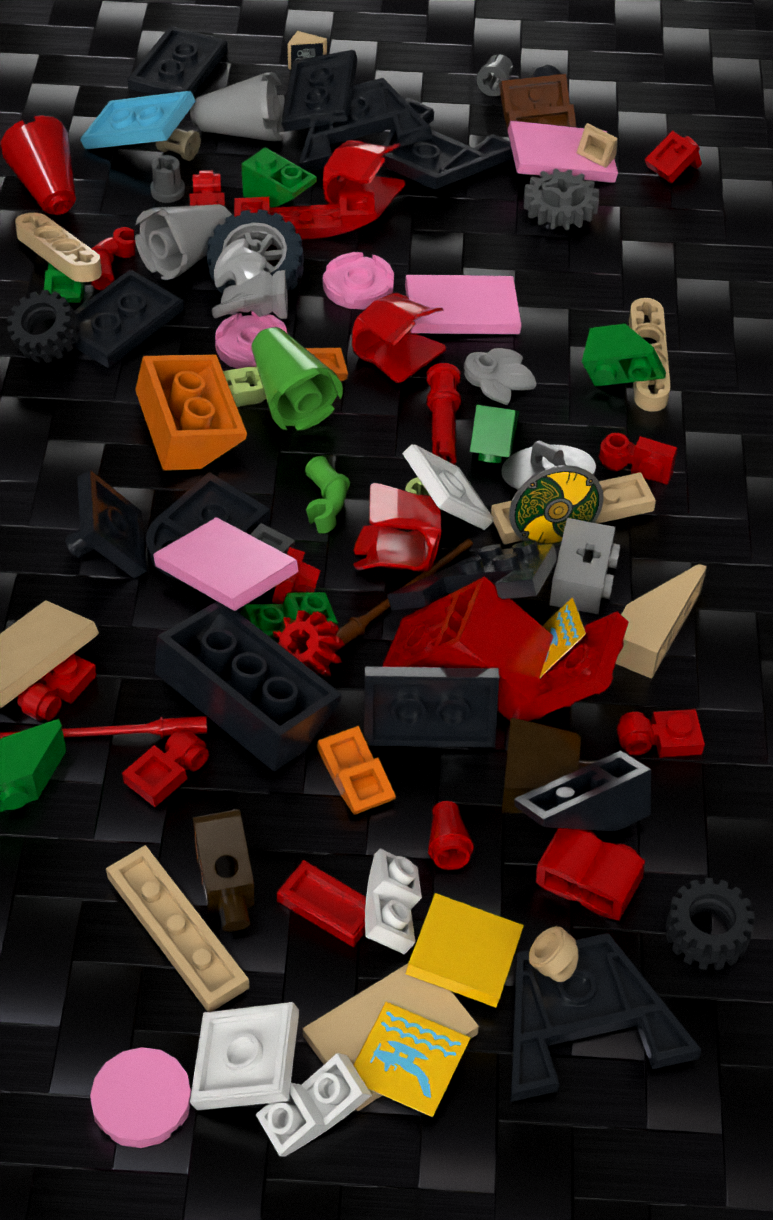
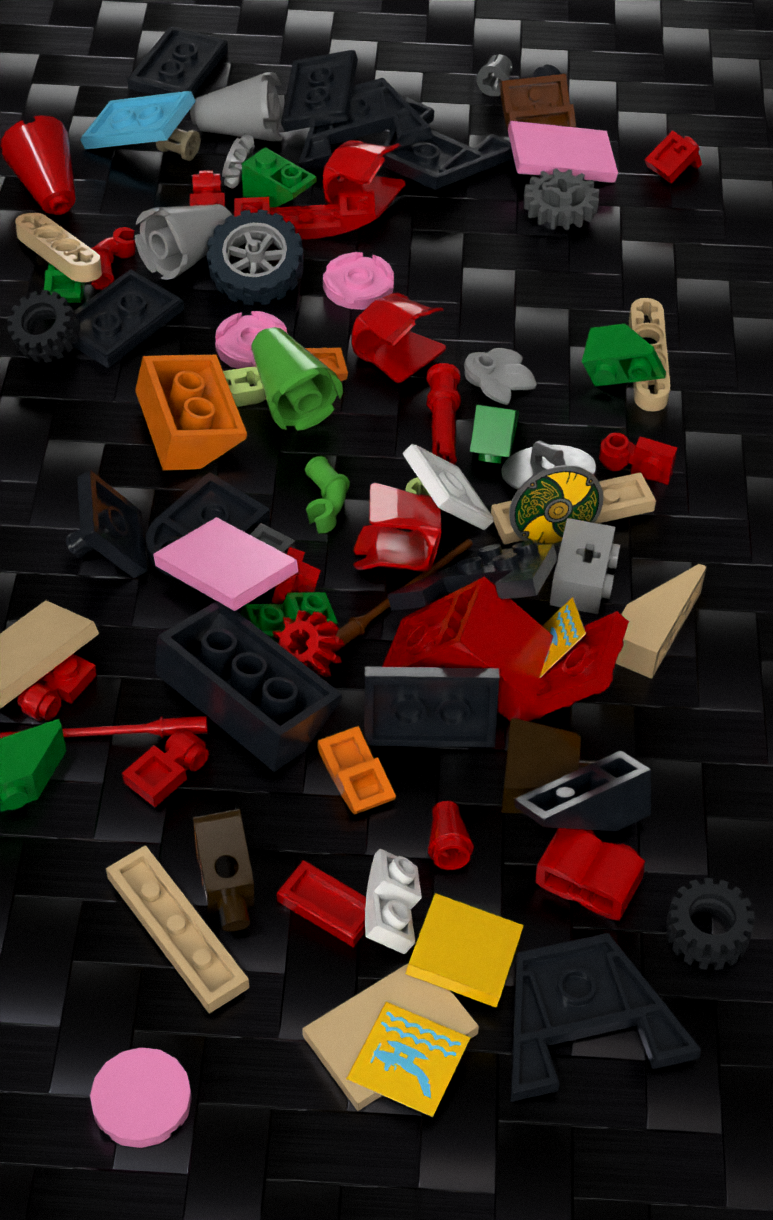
(167, 181): dark grey bush -> none
(239, 152): none -> light grey gear
(245, 1056): white tile -> none
(254, 288): light grey animal -> none
(305, 46): slope -> none
(314, 1105): white slope -> none
(468, 304): bright pink tile -> none
(554, 954): tan tile -> none
(597, 145): tan slope -> none
(671, 731): red plate -> none

